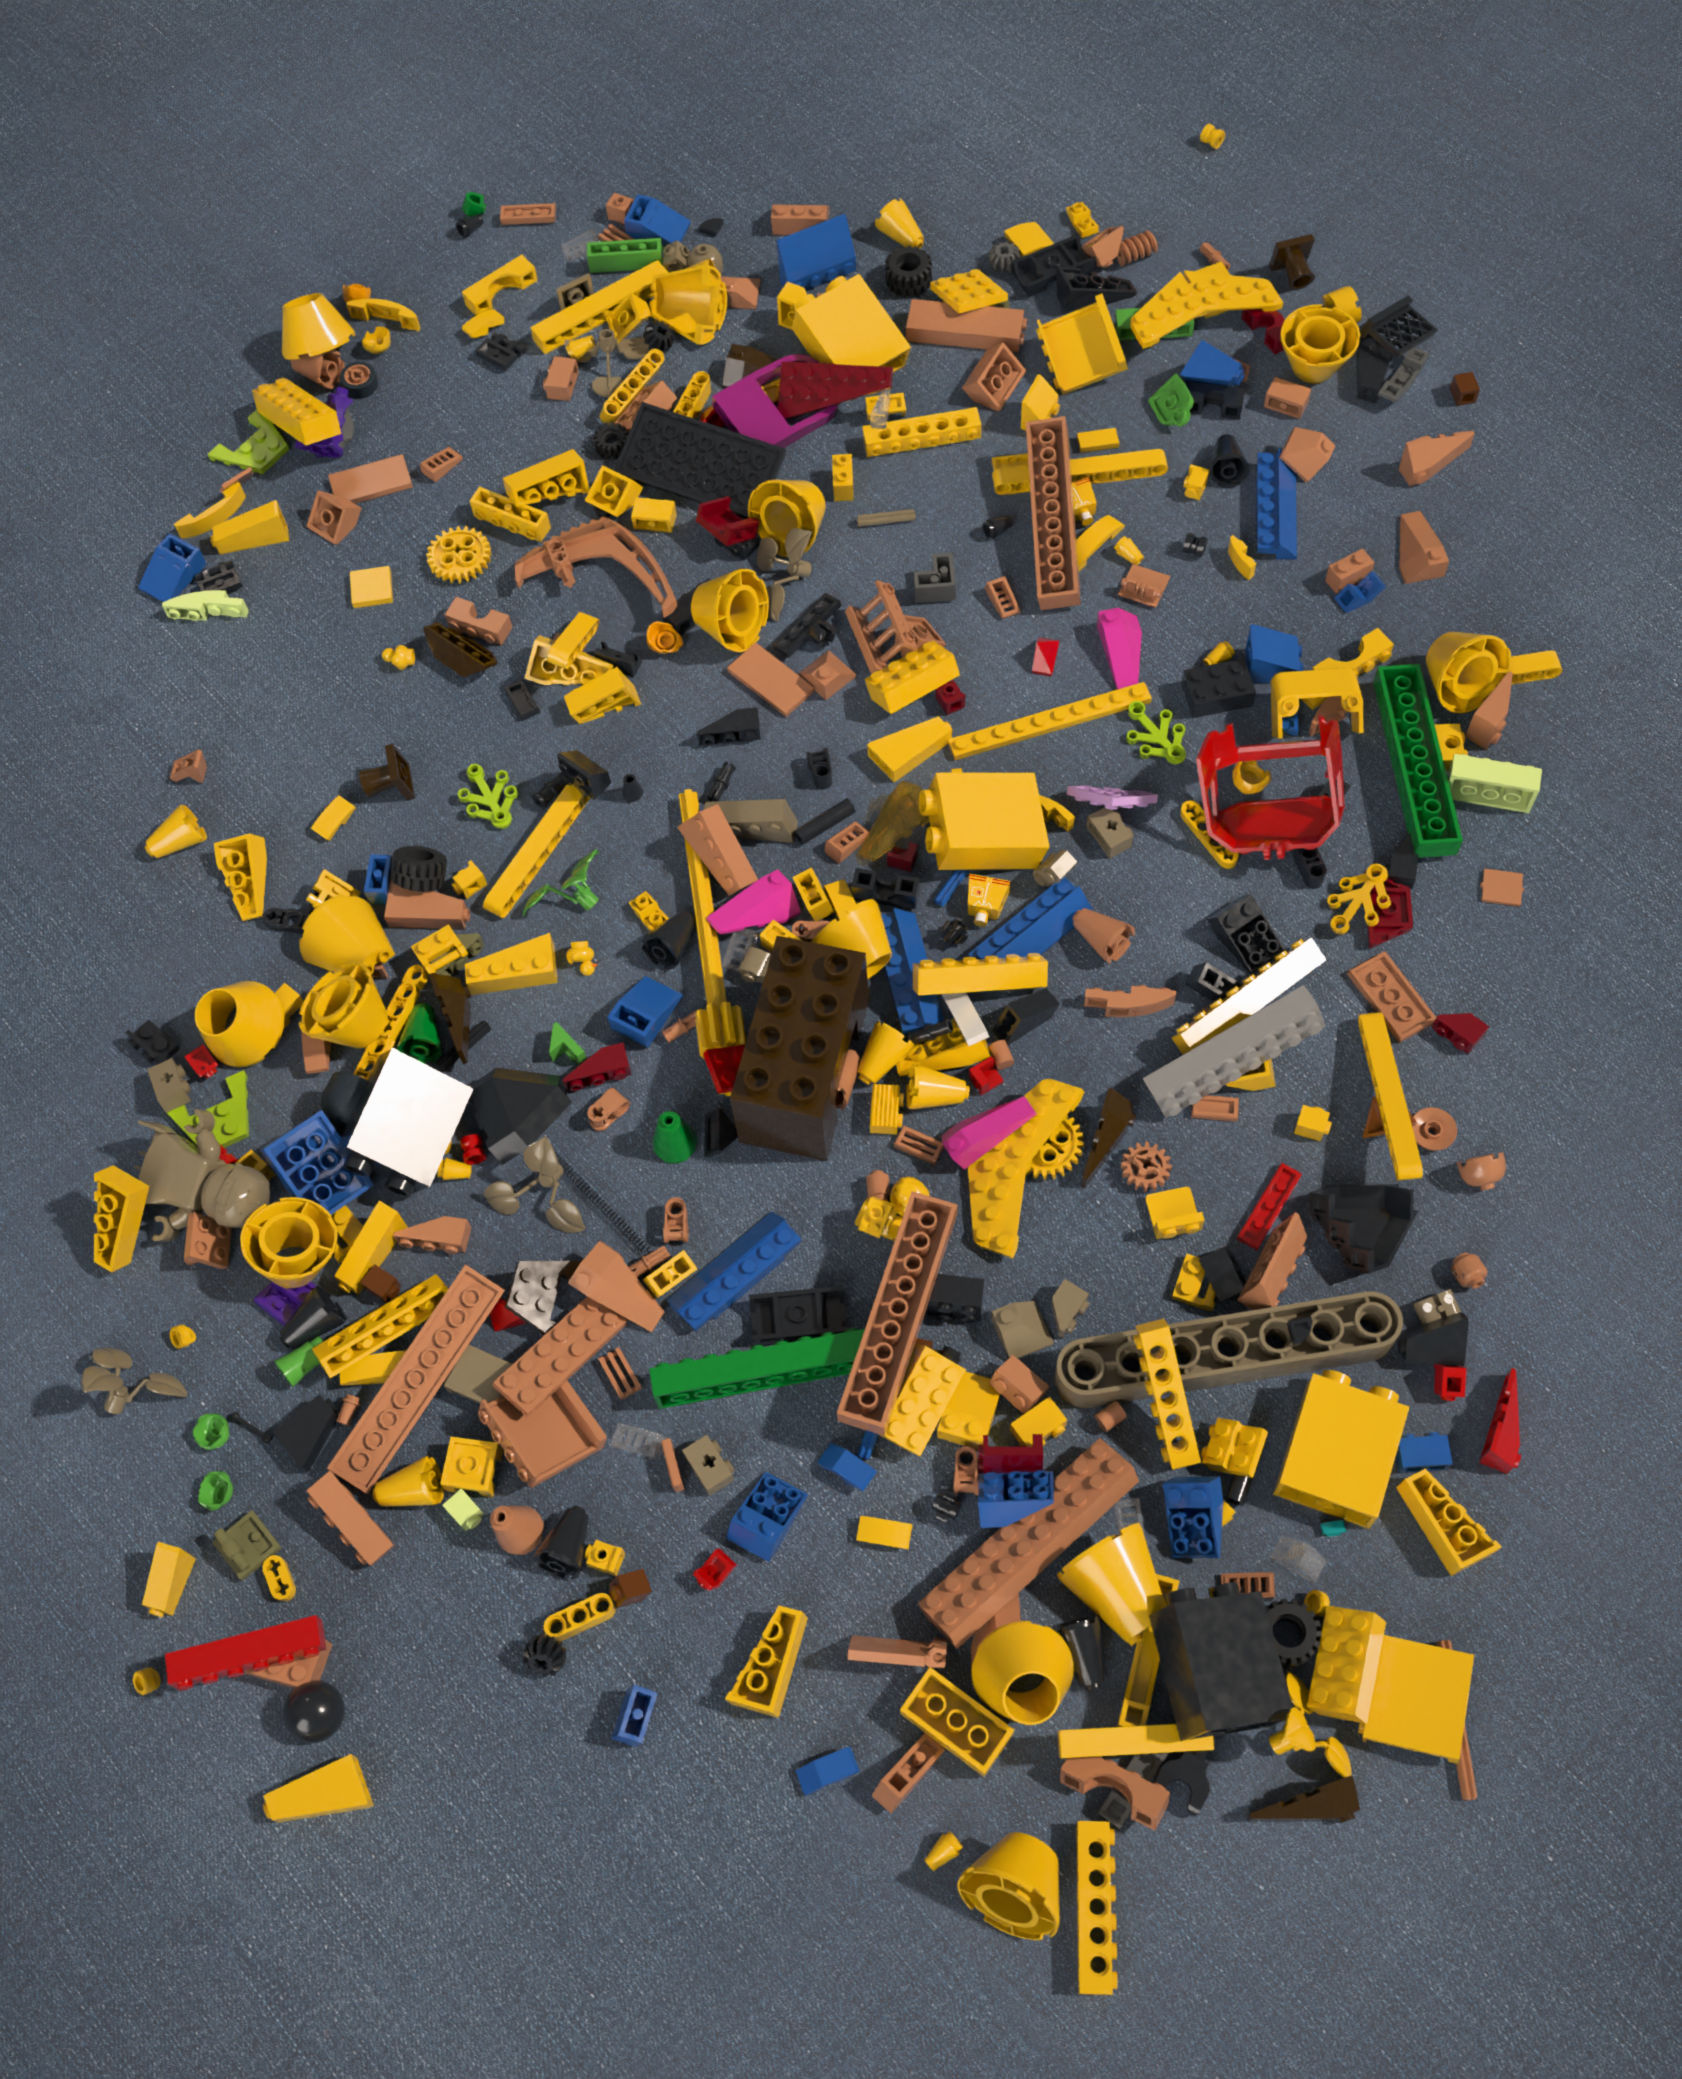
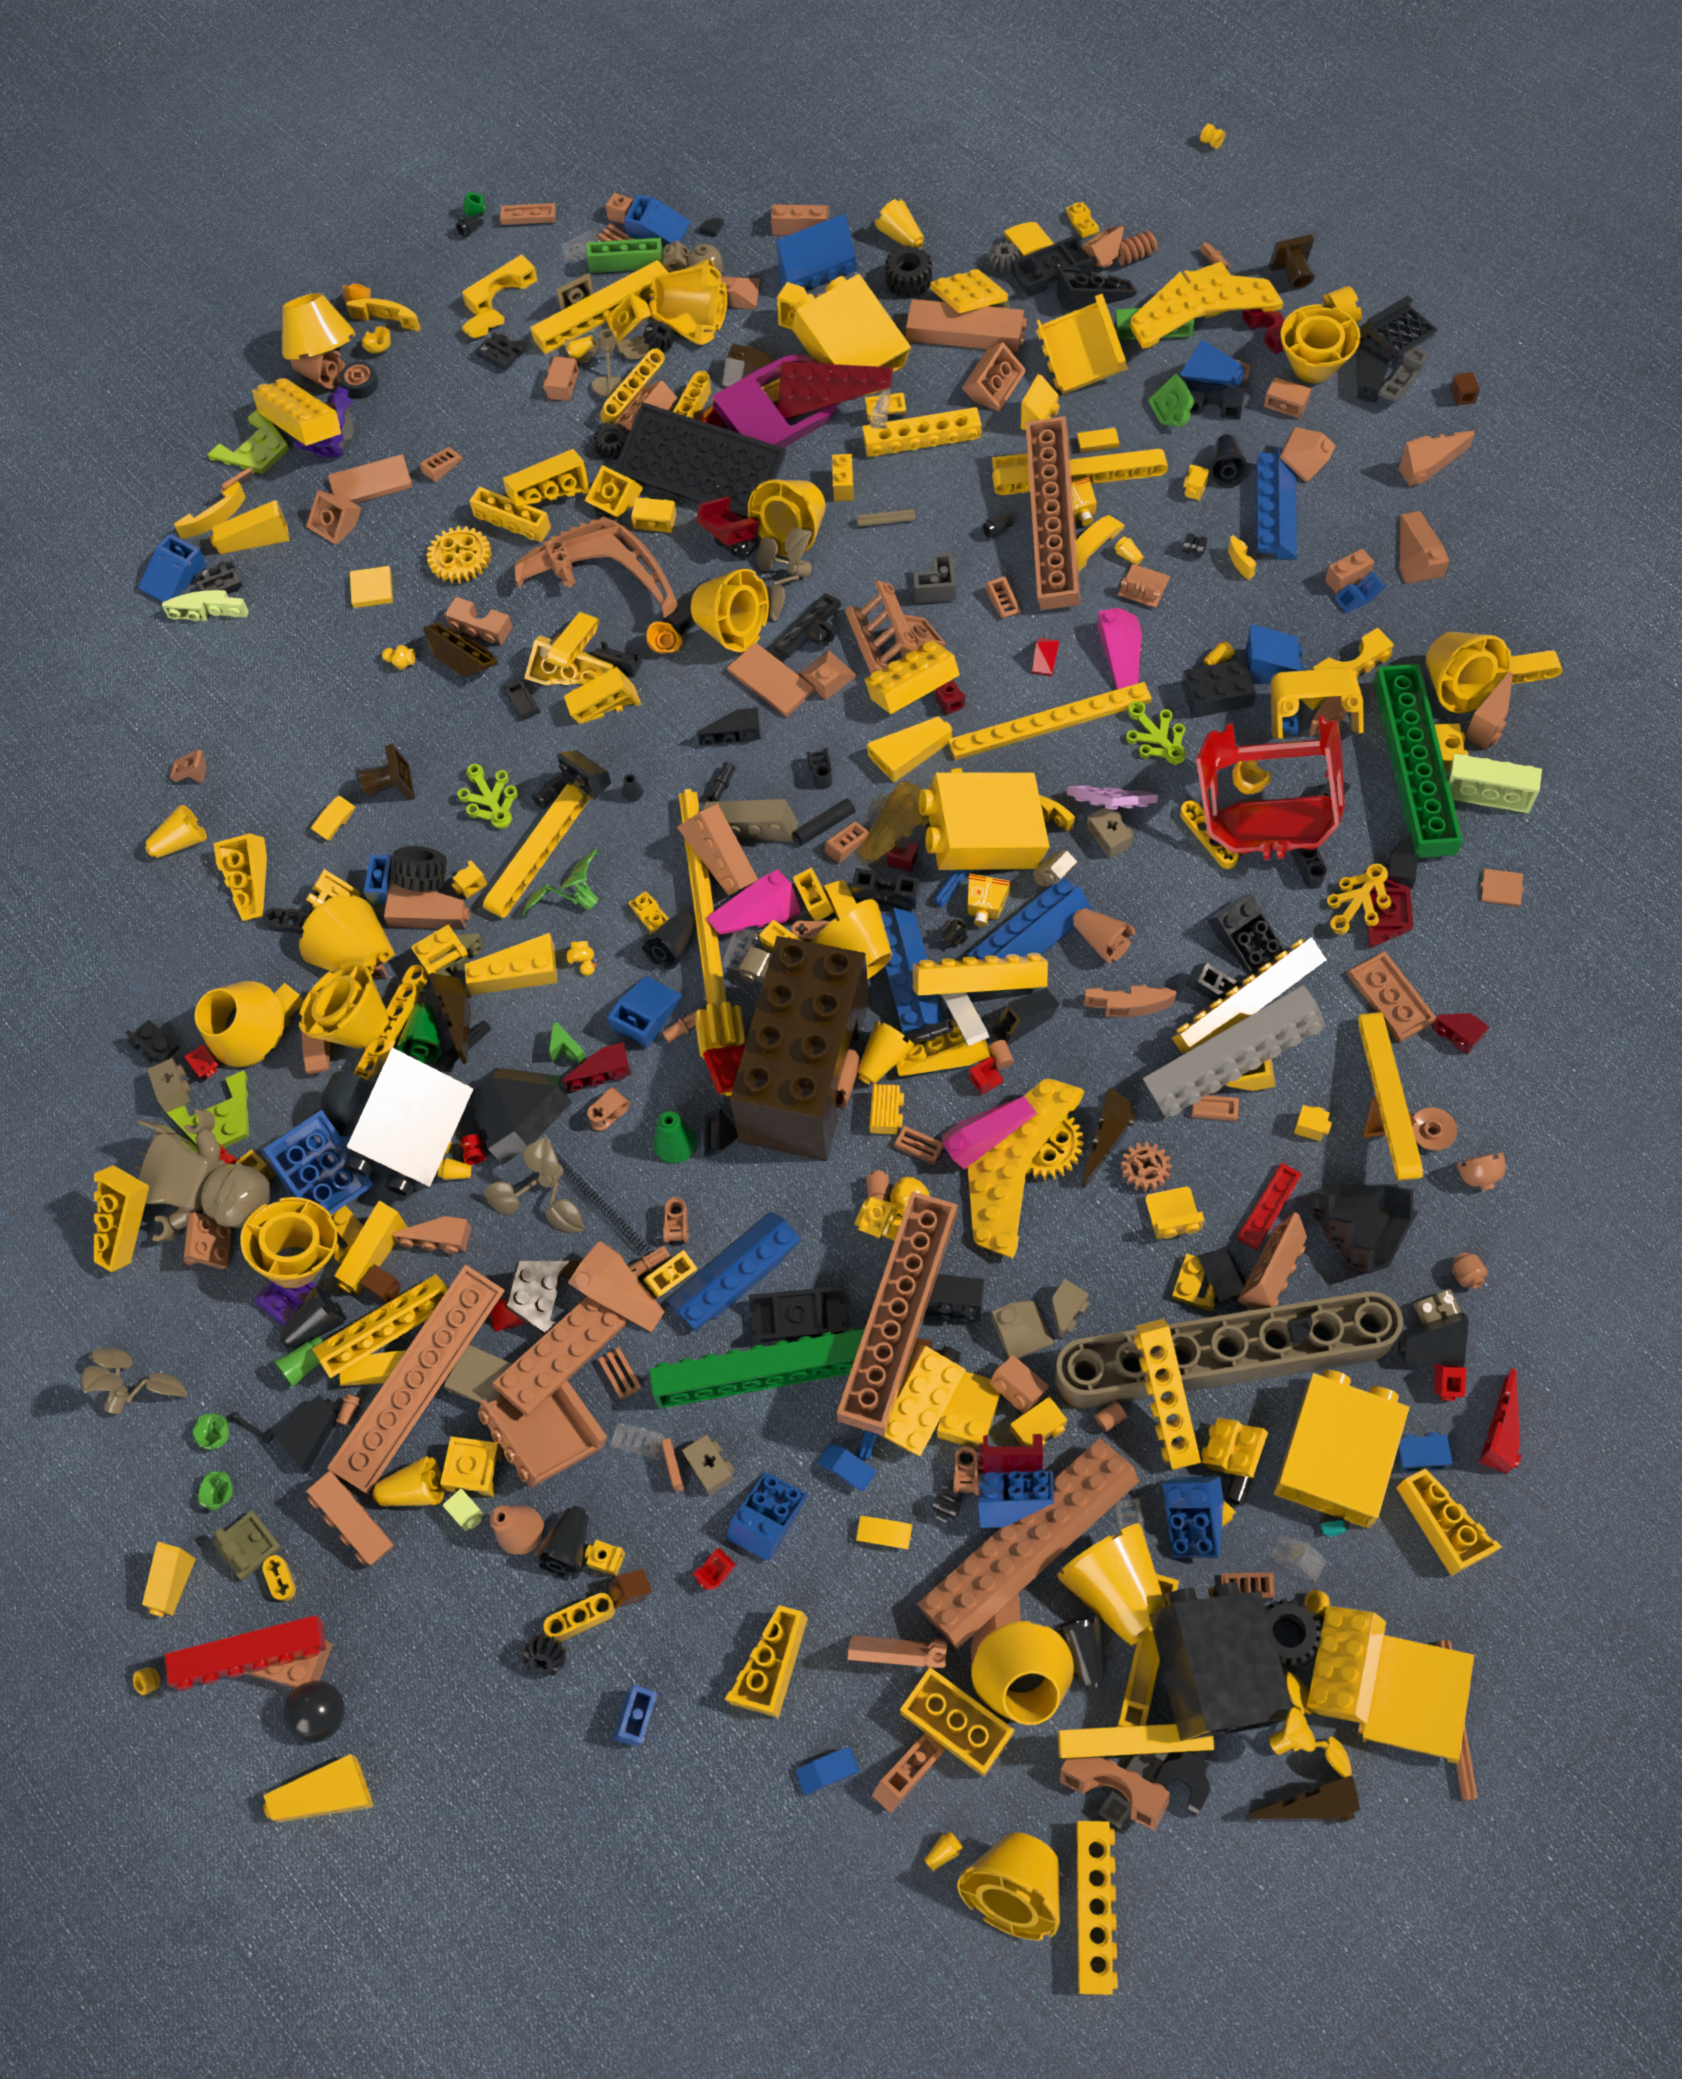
(181, 1336): yellow tile -> none
(933, 1088): yellow cone -> none

